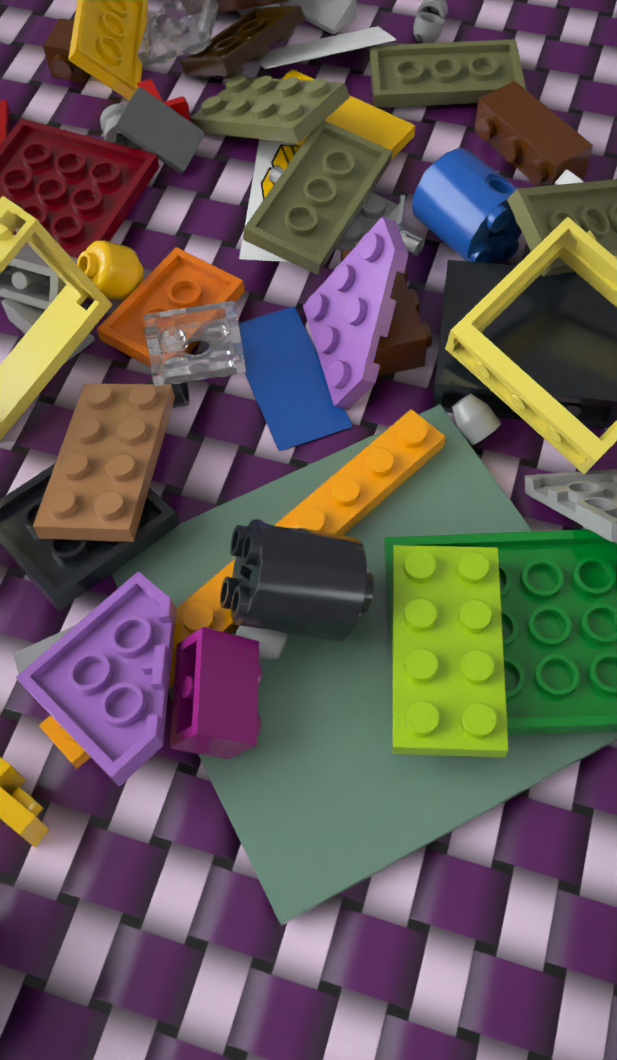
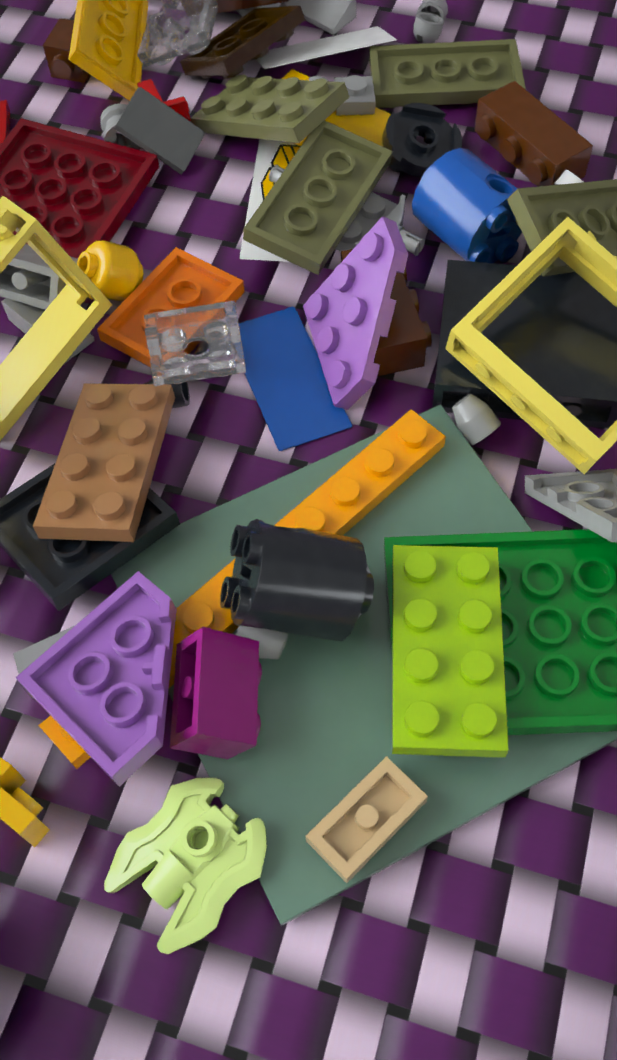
(193, 857): none -> yellowish green piece
(361, 95): none -> light grey plate
(366, 819): none -> tan plate
(415, 121): none -> black plate

